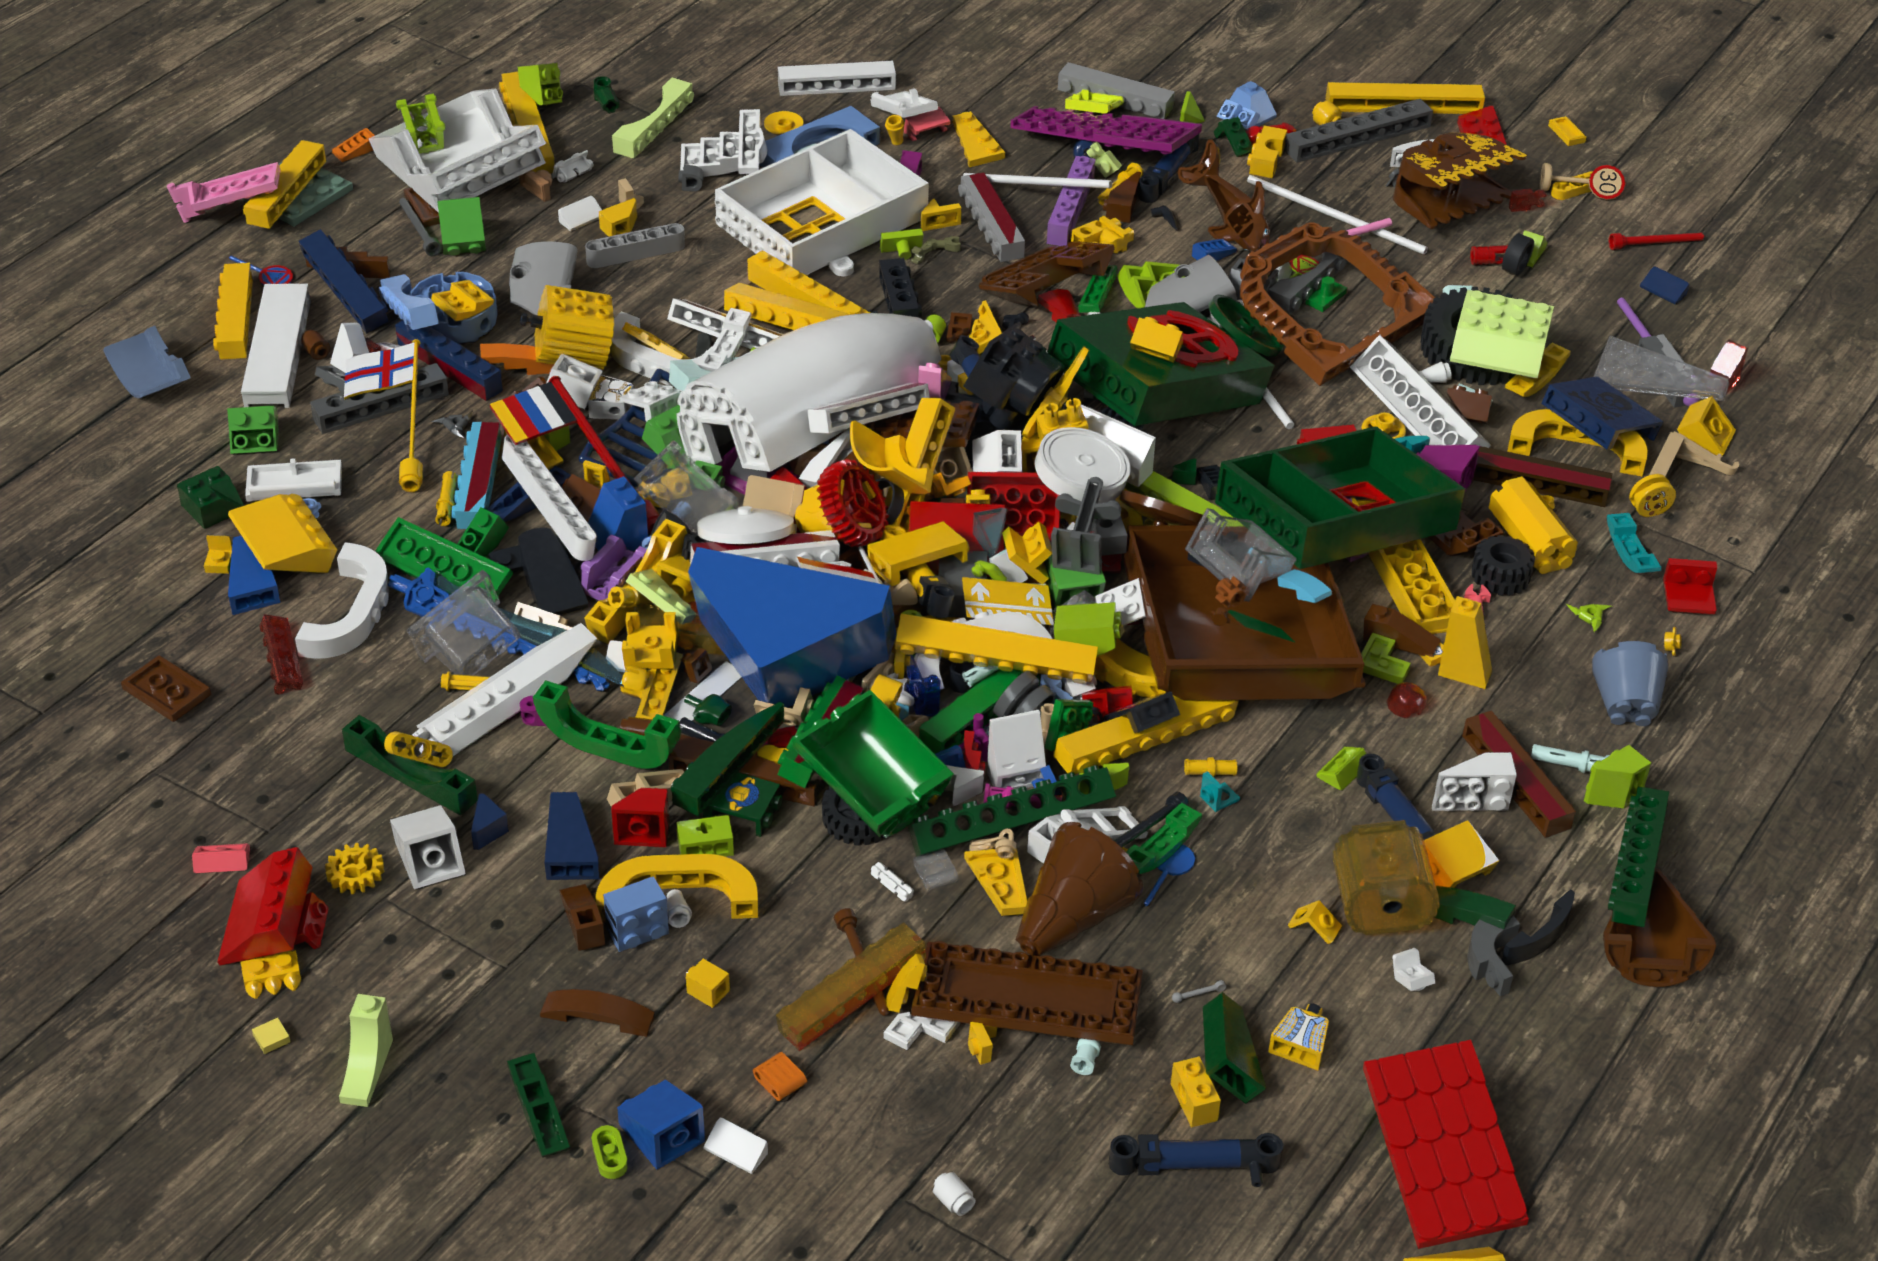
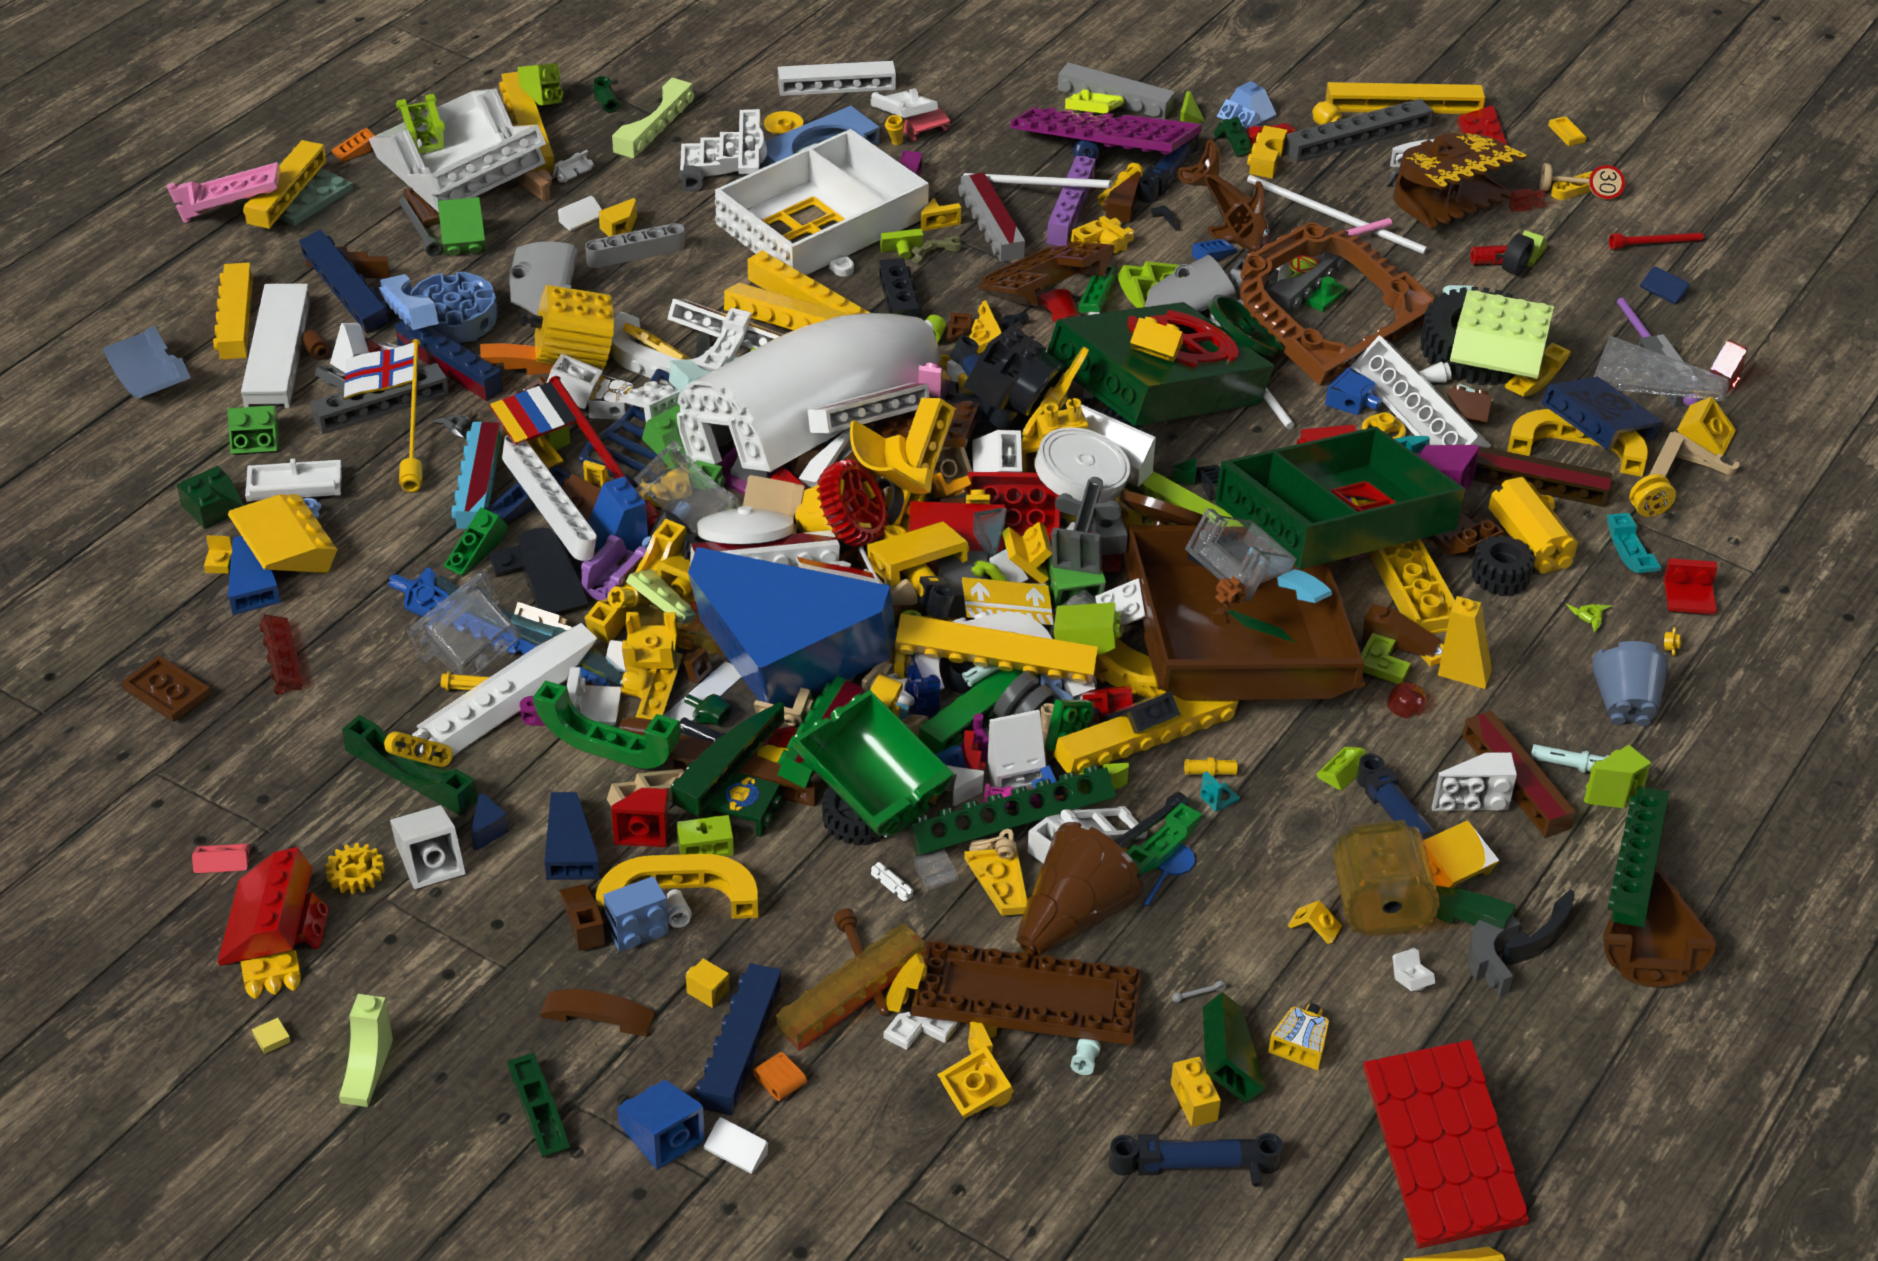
(270, 275): piece -> none
(345, 635): white arch -> none
(415, 549): green plate -> none
(445, 502): yellow pin -> none
(462, 300): yellow slope -> none
(594, 702): none -> white bracket
(609, 1154): lime plate -> none
(626, 193): tan tile -> none
(739, 1039): none -> dark blue brick
(954, 1193): white brick -> none
(976, 140): yellow wing -> none
(976, 1083): none -> yellow slope
(1105, 161): yellowish green plate -> none
(1352, 393): none -> blue torso
(1484, 595): coral bar -> none

